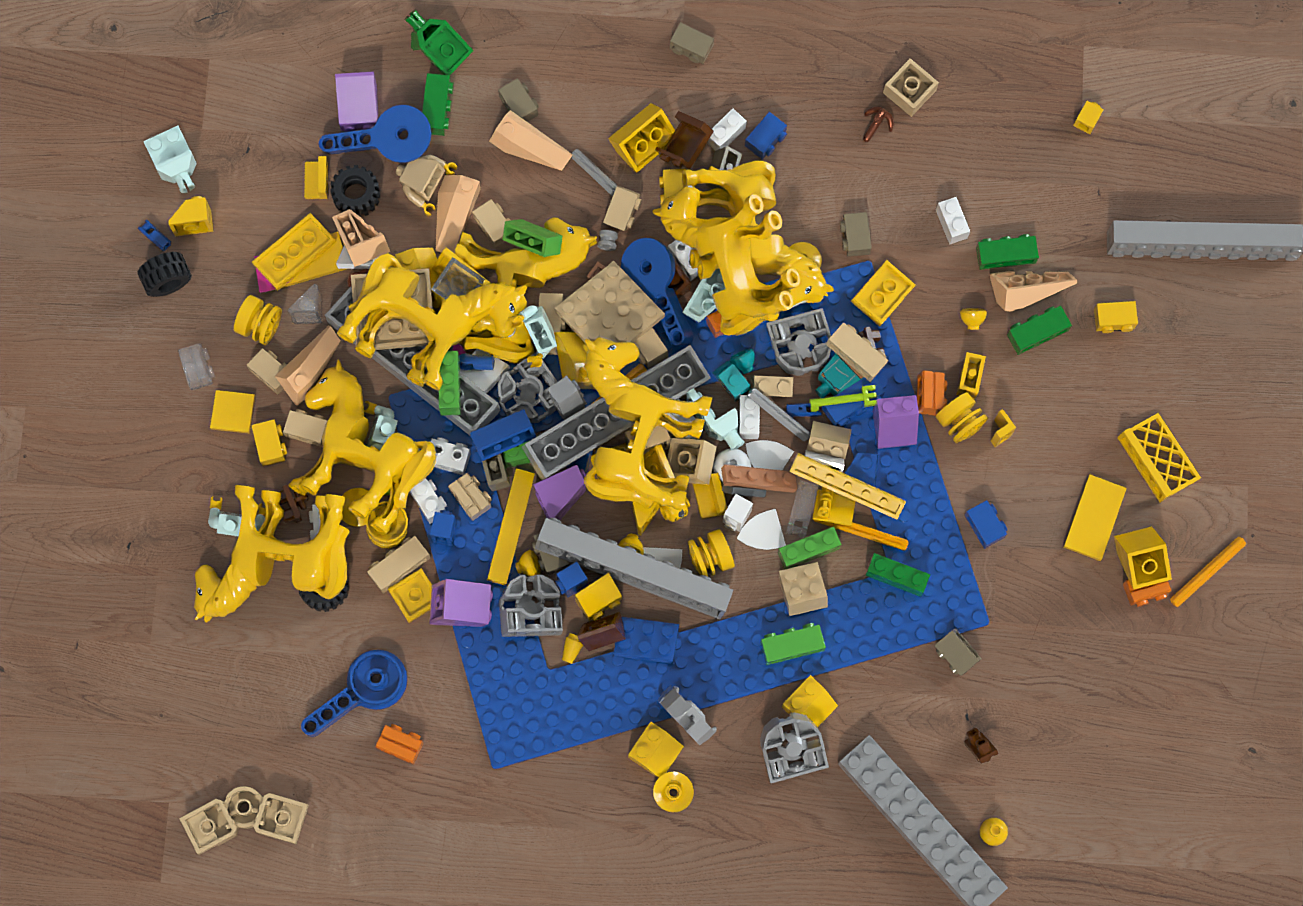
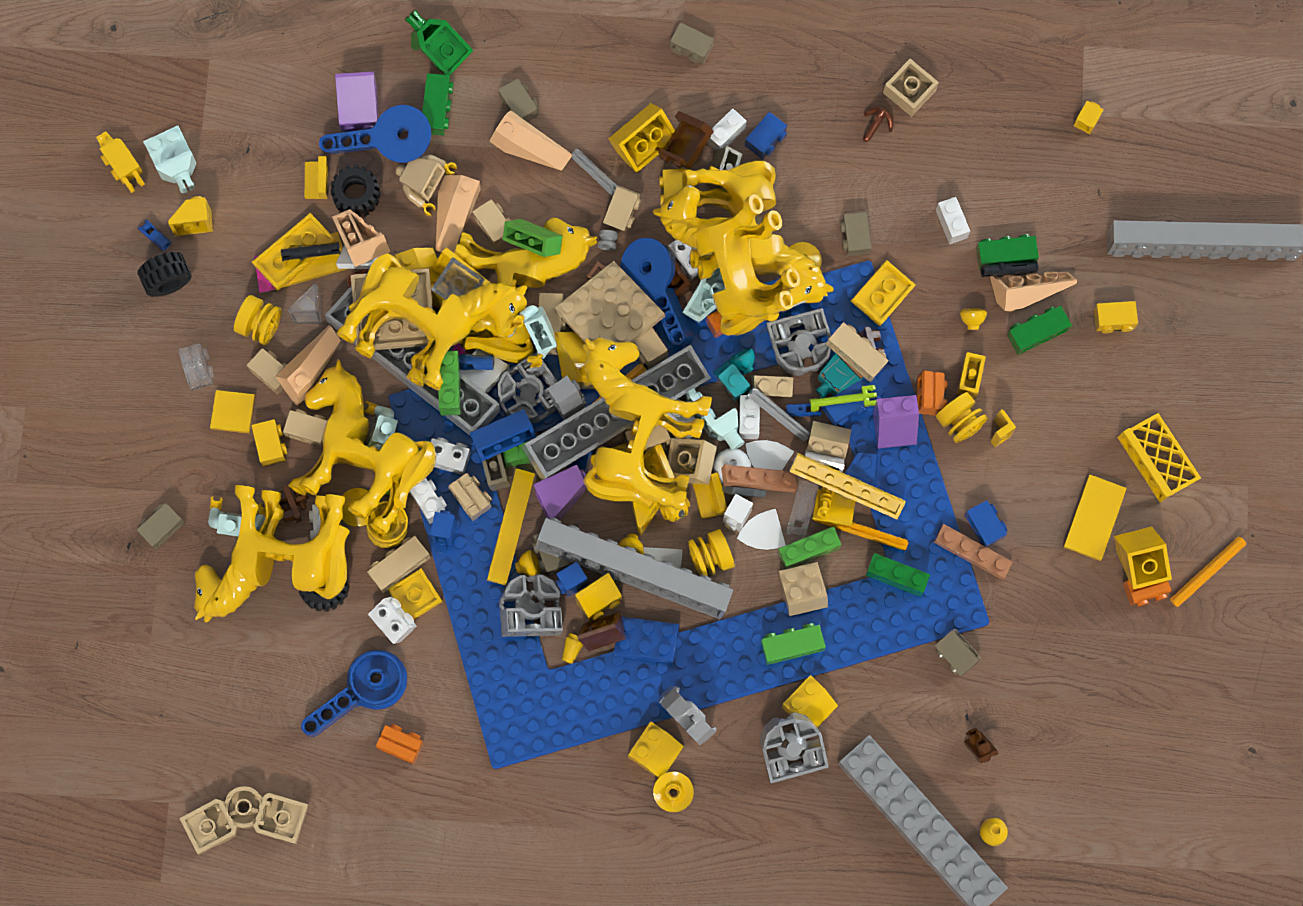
(120, 160): none -> yellow hinge
(160, 526): none -> dark tan brick
(310, 251): none -> black pin
(392, 620): none -> white brick
(460, 603): medium lavender slope -> none
(973, 552): none -> nougat plate
(1002, 269): none -> black pin

